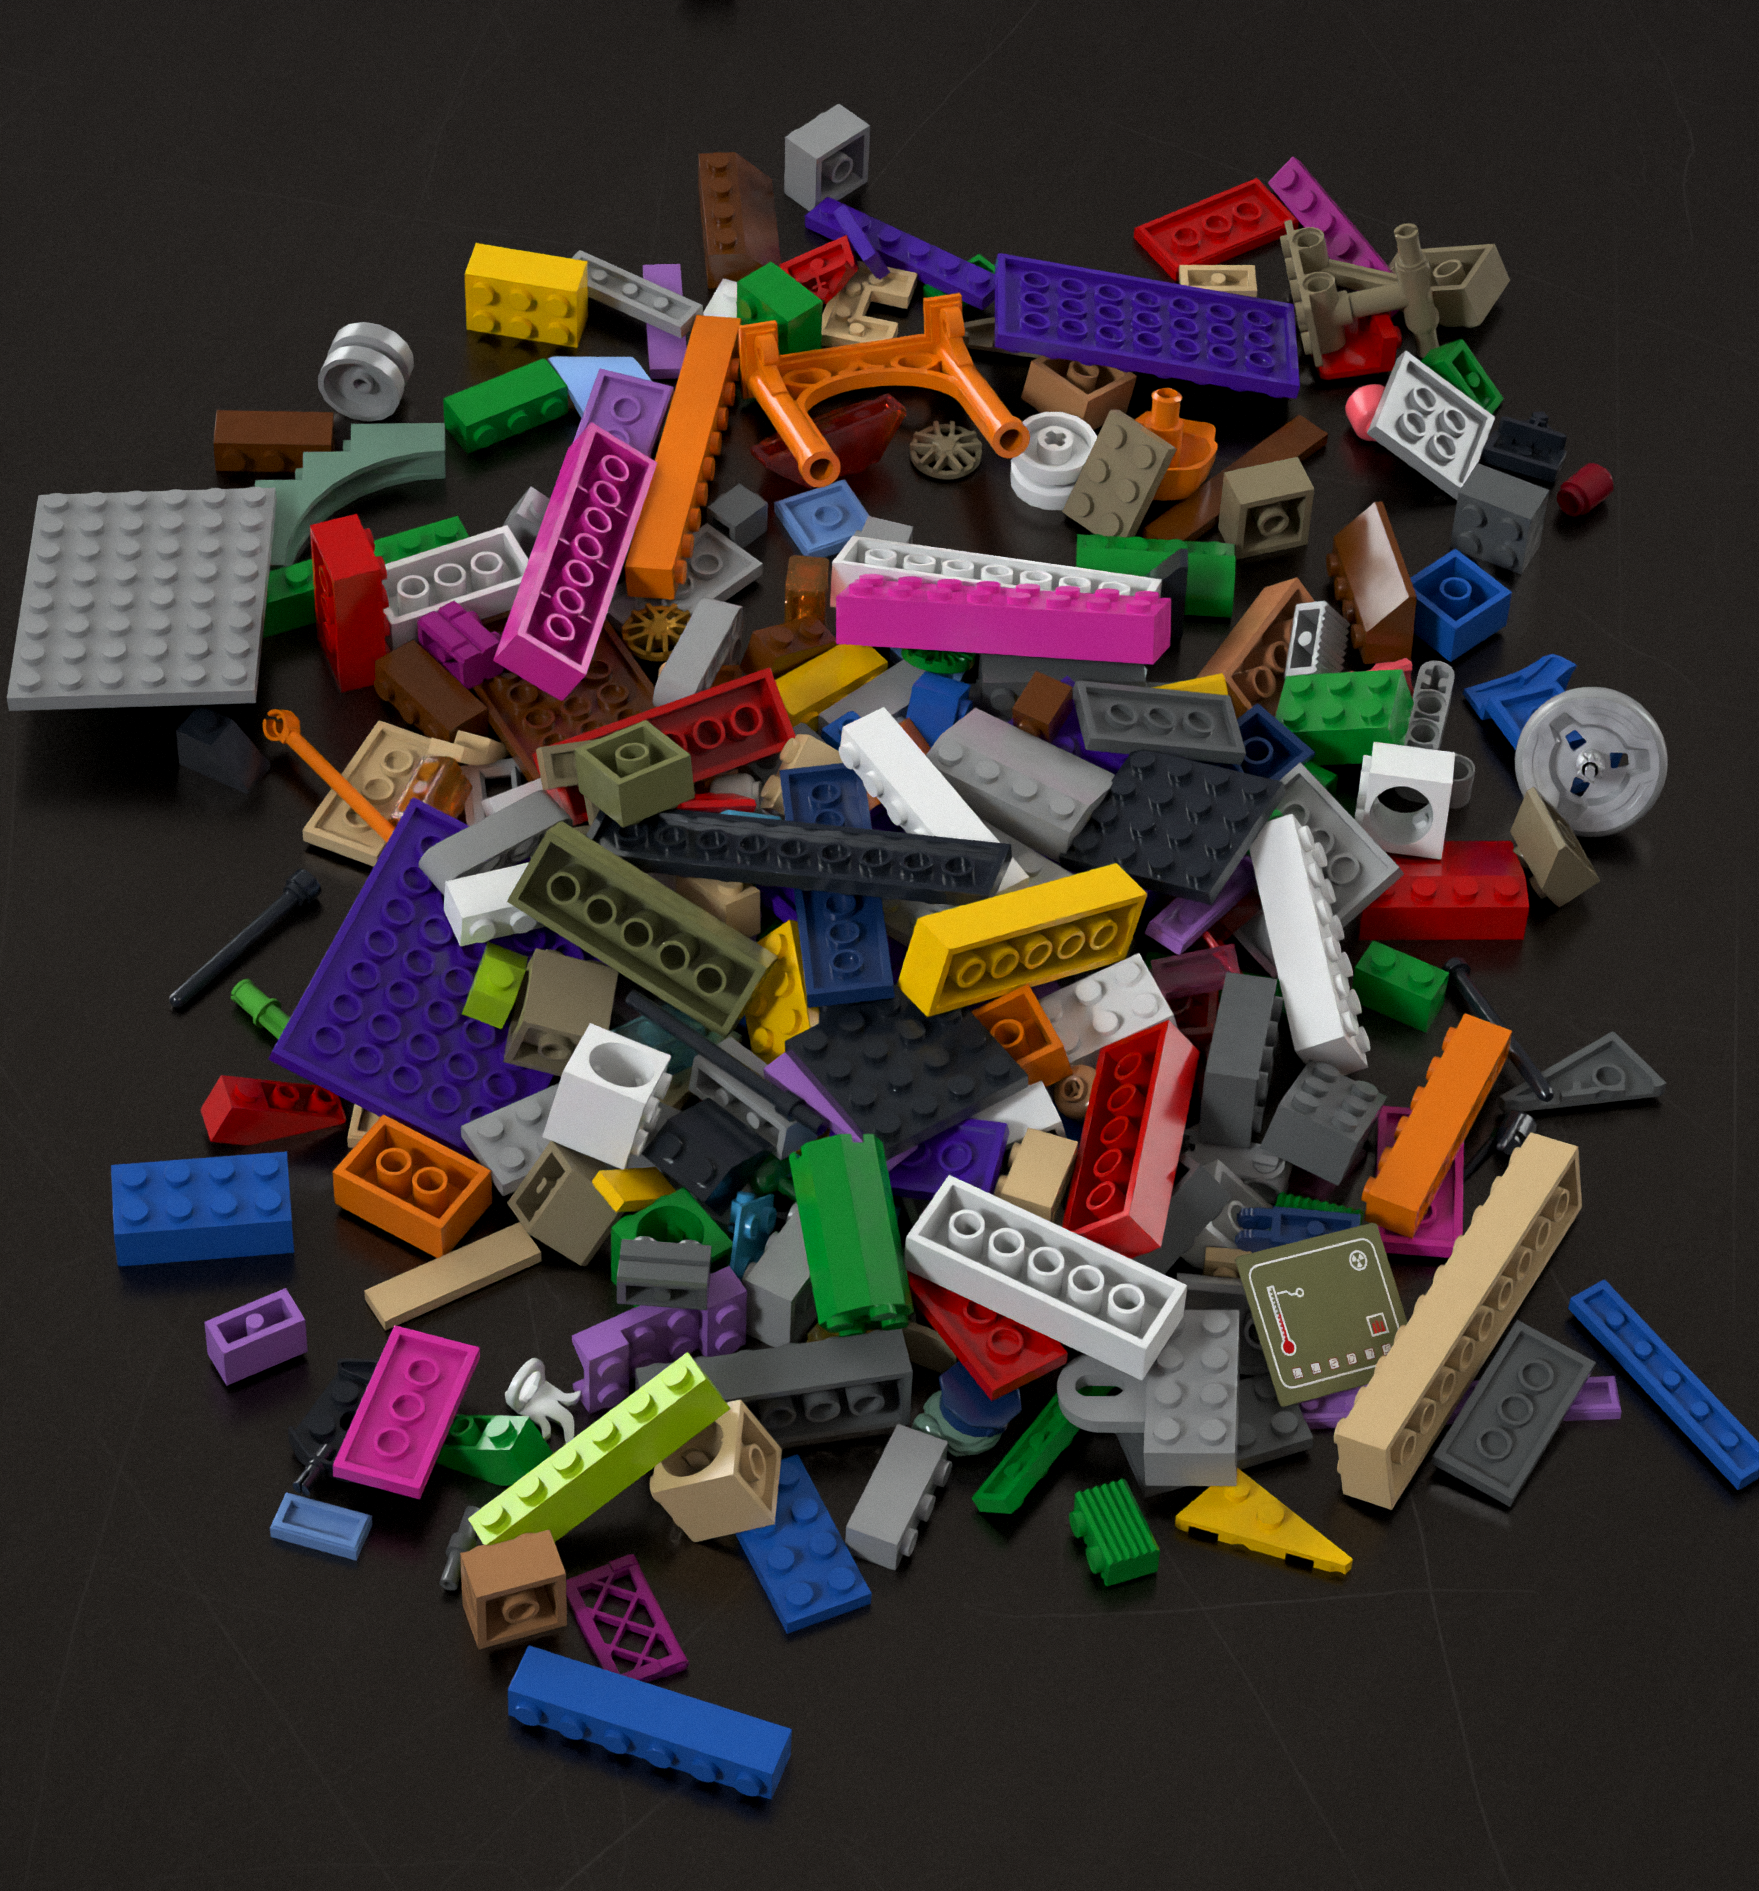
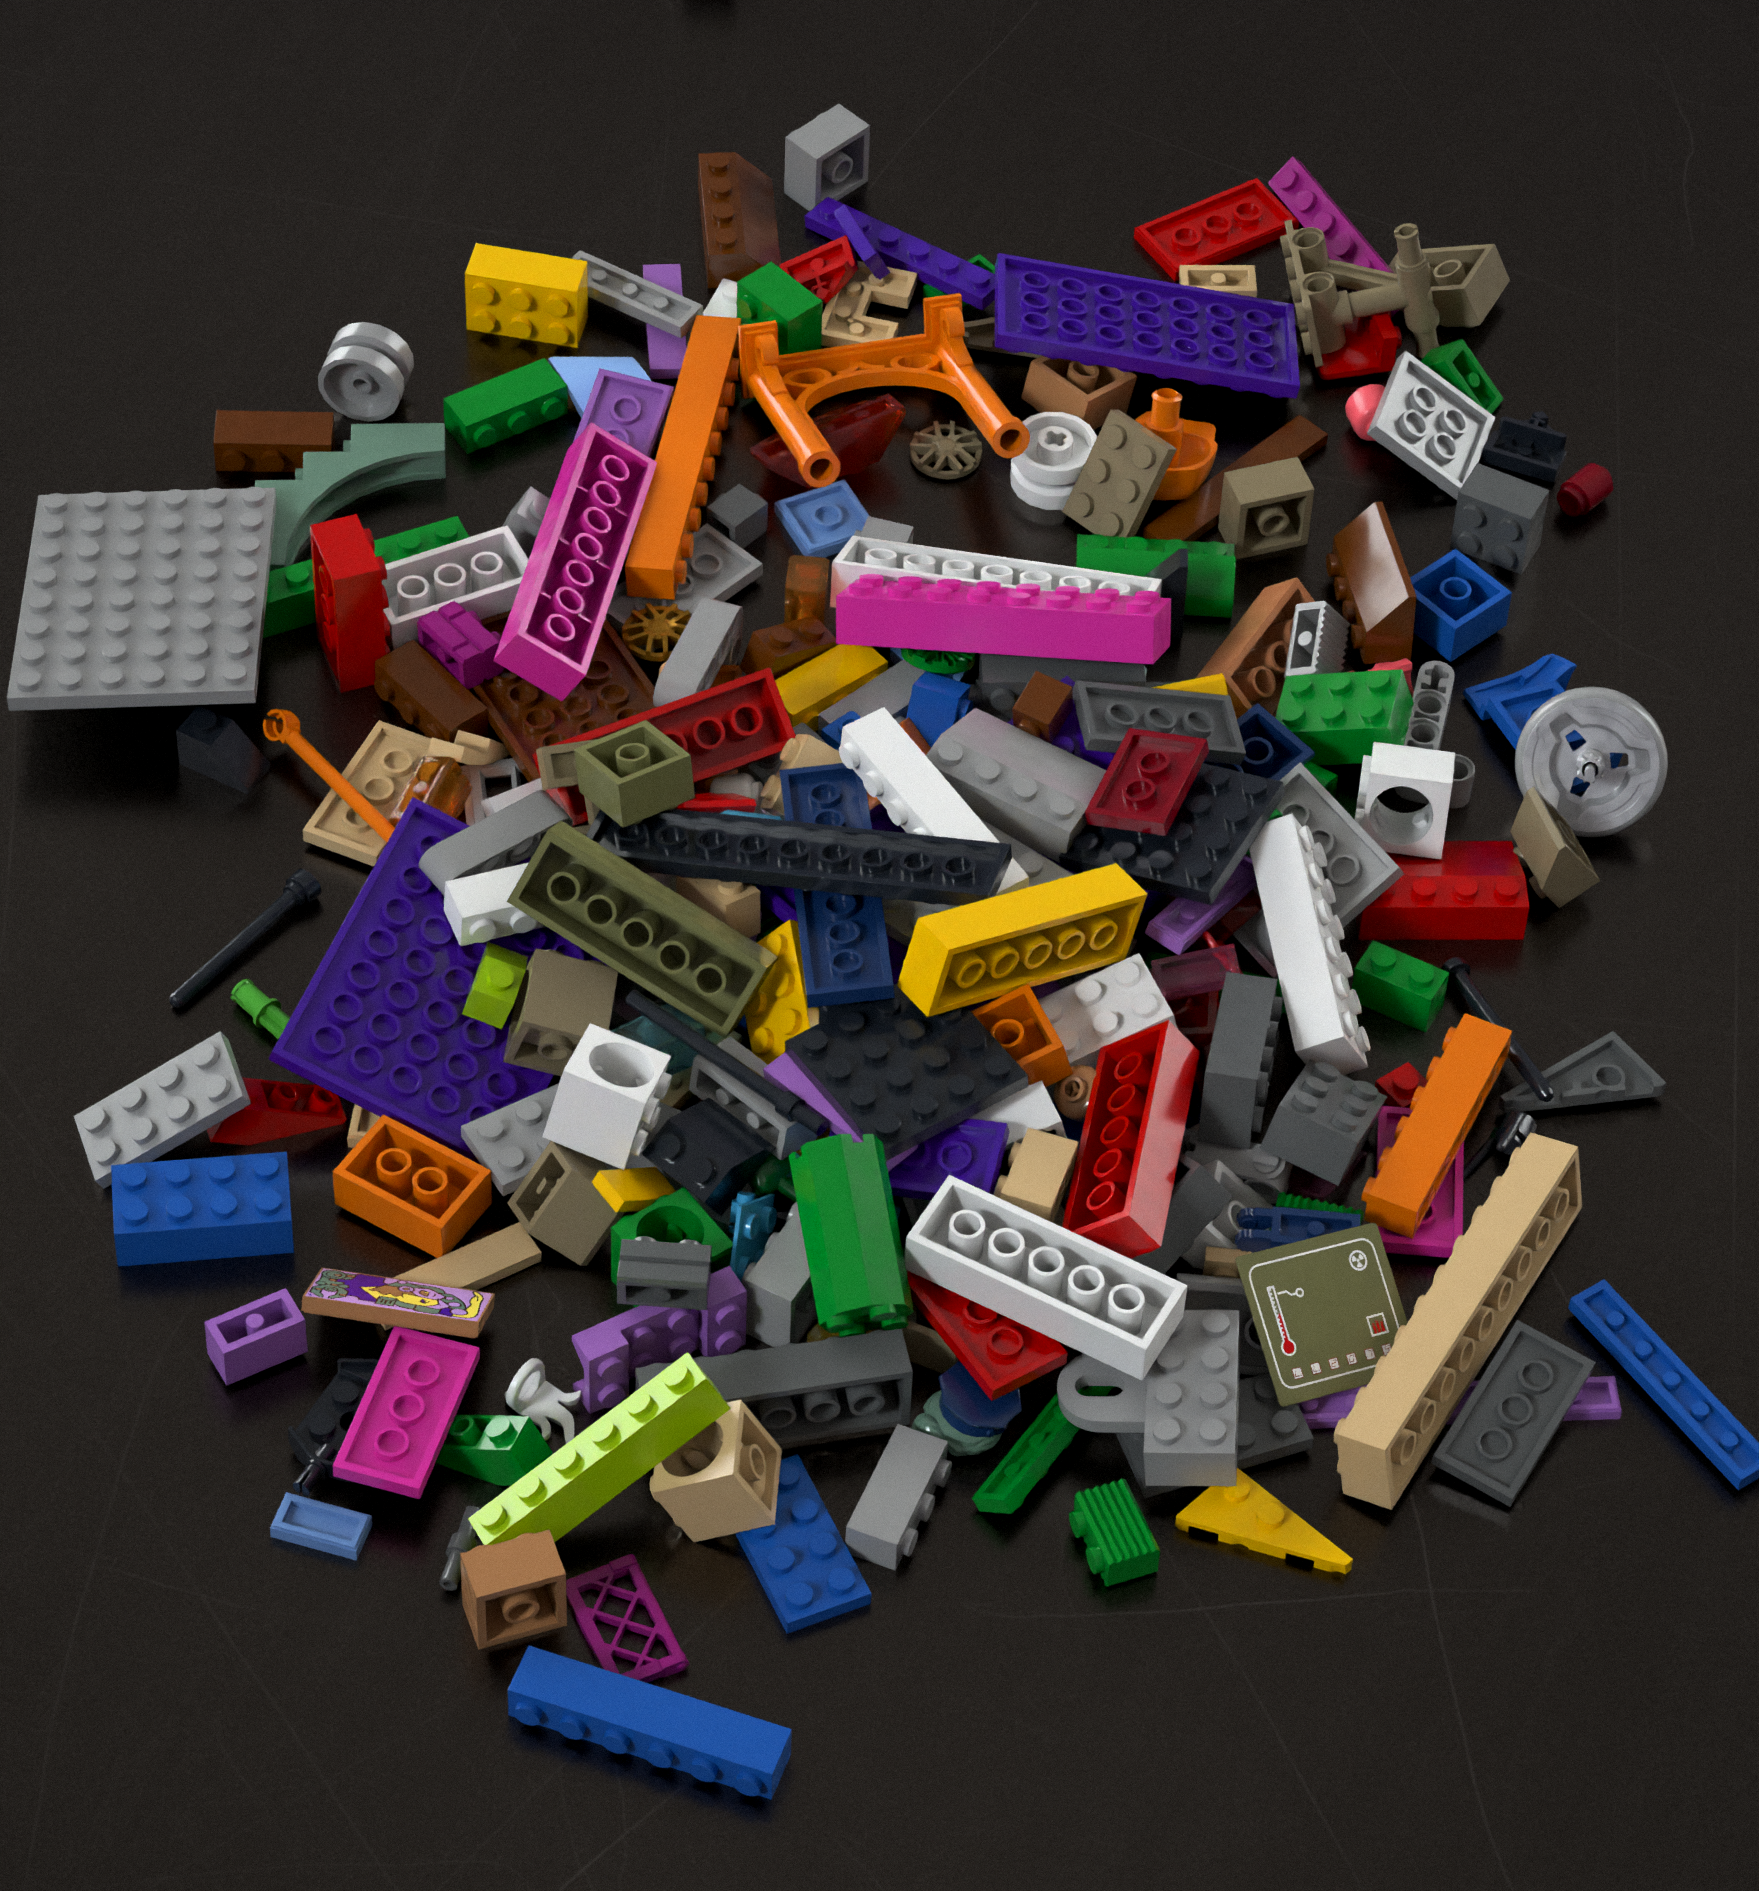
(163, 1108): none -> light grey plate
(398, 1302): none -> tile
(1147, 781): none -> dark red plate
(1400, 1085): none -> red plate

